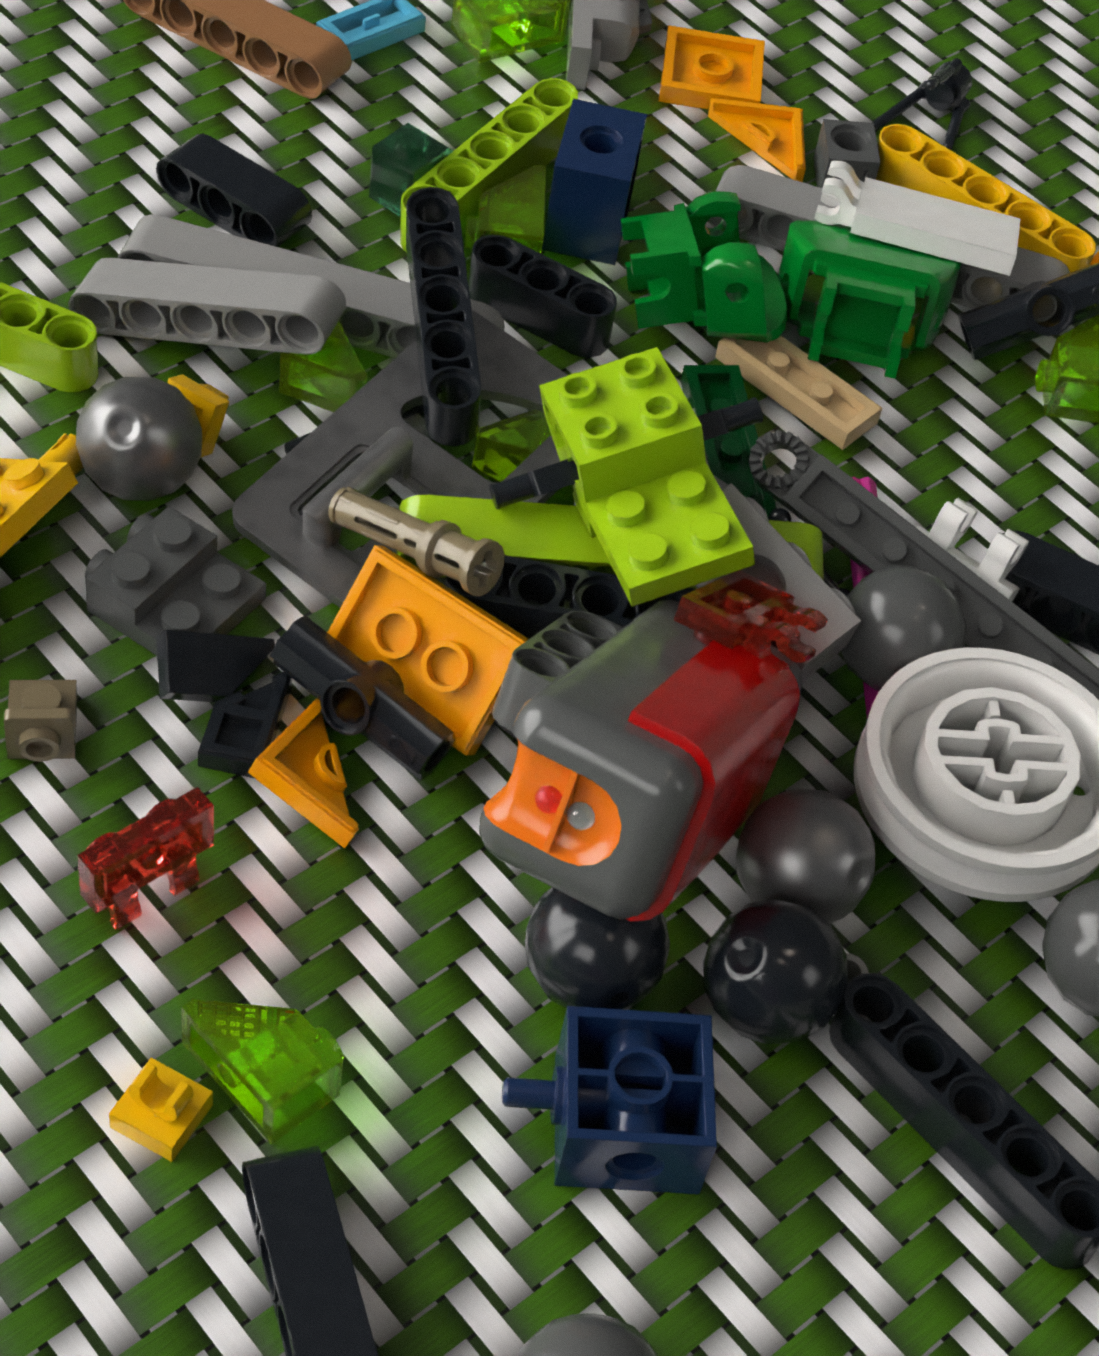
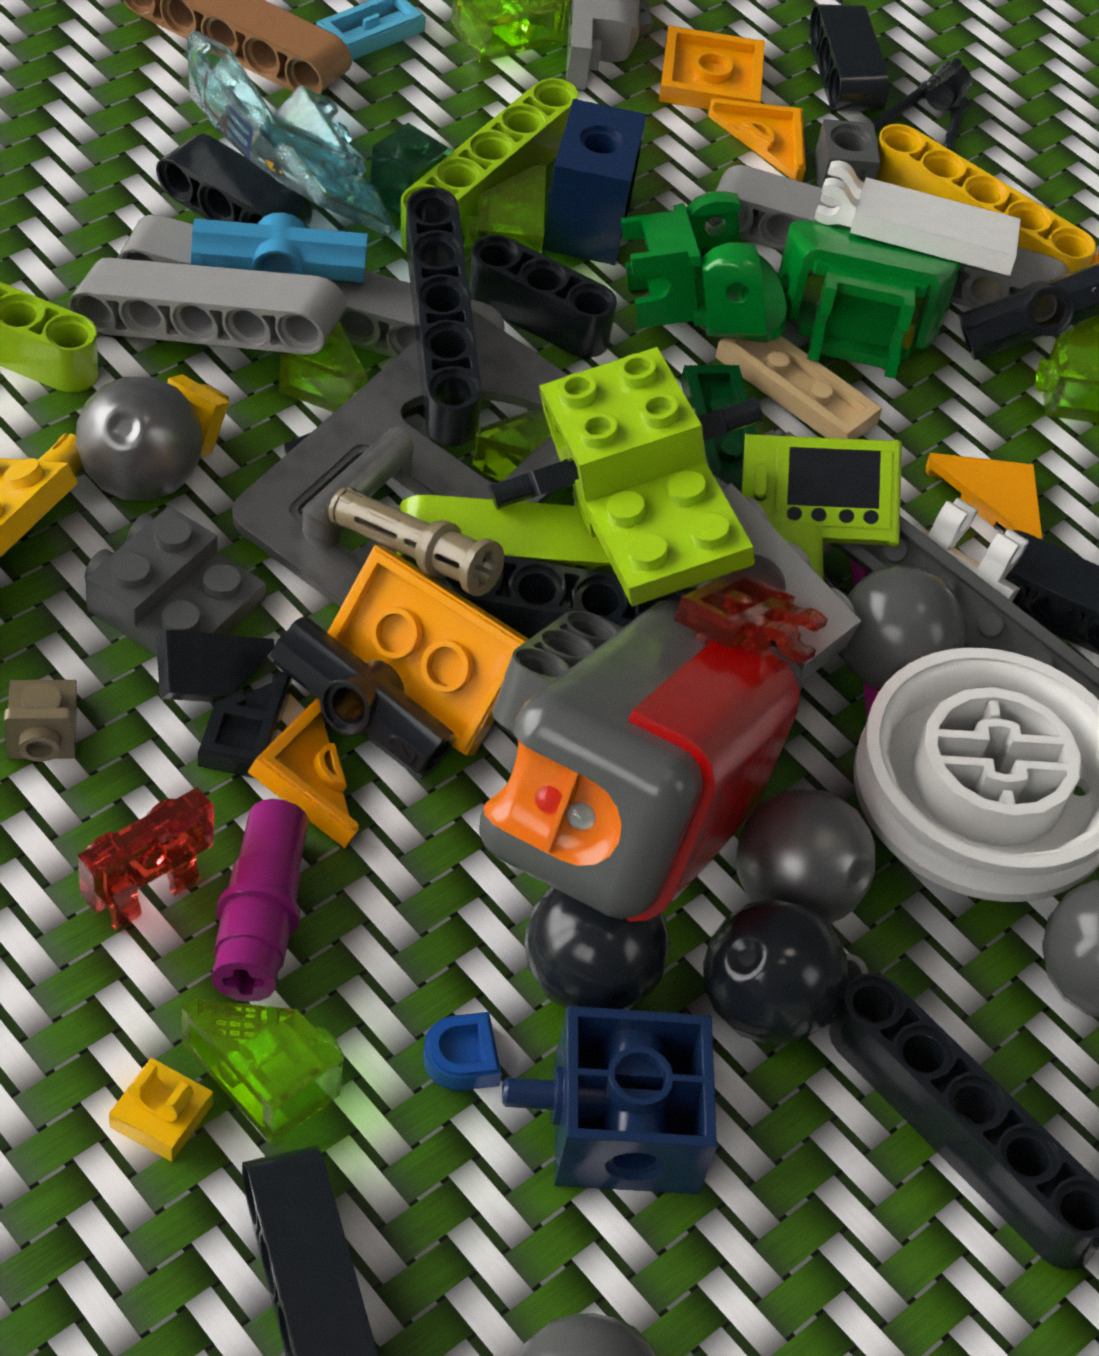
(260, 902): none -> magenta piece
(280, 245): none -> dark azure piece
(293, 145): none -> clear light blue wedge
(462, 1052): none -> blue tile
(831, 483): none -> container
(848, 58): none -> black beam
(998, 489): none -> light orange tile

